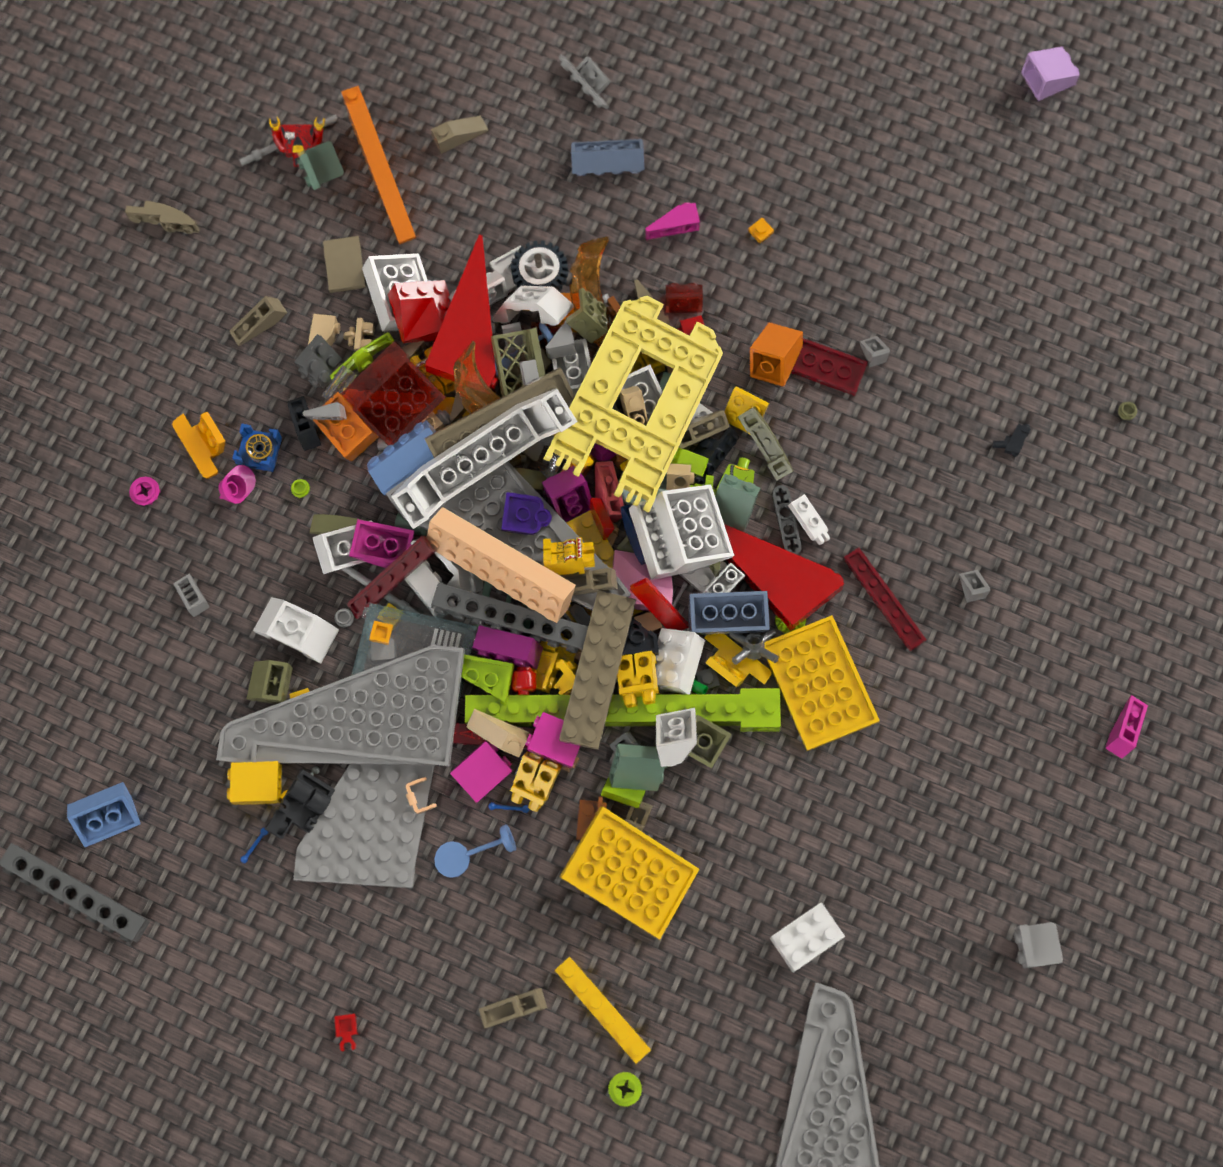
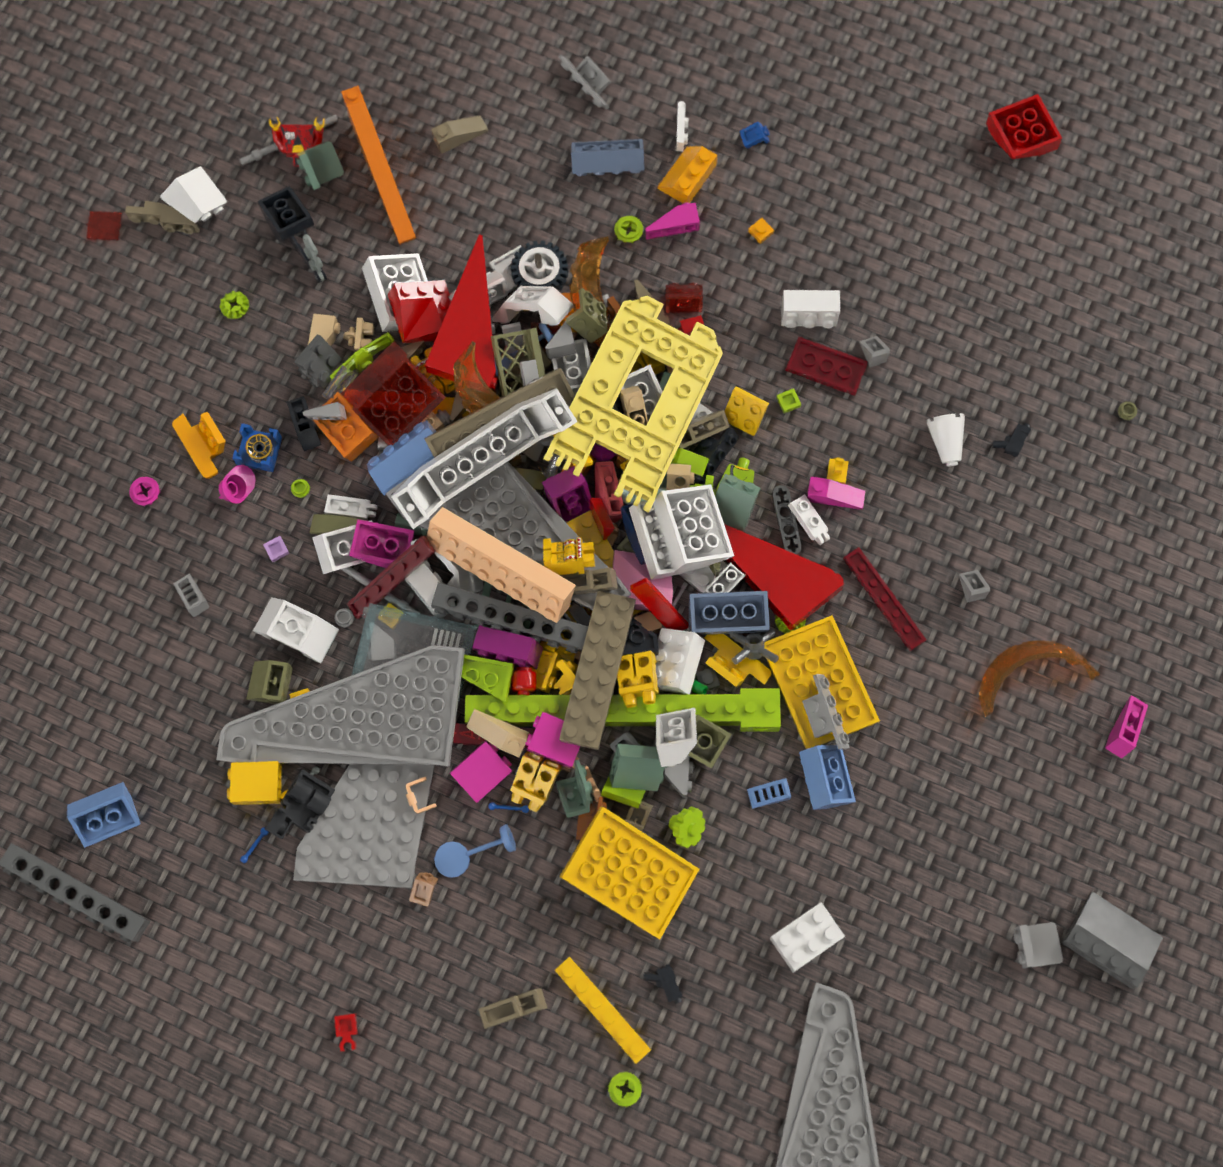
(104, 225): none -> clear red piece
(194, 196): none -> white slope
(237, 311): none -> lime gear
(259, 319): dark tan slope -> none
(276, 549): none -> lavender plate
(288, 218): none -> black slope
(344, 264): dark tan tile -> none
(349, 507): none -> white hinge
(381, 632): light orange plate -> none
(423, 889): none -> medium nougat bracket
(524, 514): dark purple plate -> none
(575, 792): none -> sand green bracket
(595, 791): none -> light nougat piece
(624, 223): none -> lime gear
(666, 979): none -> black piece
(678, 776): none -> light grey slope
(682, 123): none -> white hinge
(687, 826): none -> lime plant
(688, 173): none -> light orange slope
(754, 134): none -> blue bracket
(766, 442): olive slope -> none
(775, 353): orange slope -> none
(783, 782): none -> medium blue slope
(788, 401): none -> lime plate
(810, 308): none -> white brick
(823, 713): none -> light grey bracket
(826, 777): none -> medium blue slope
(834, 493): none -> dark pink slope
(837, 470): none -> yellow brick
(948, 437): none -> white cone
(1019, 655): none -> clear orange windscreen
(1024, 128): none -> red slope
(1049, 72): lavender slope -> none
(1112, 941): none -> slope

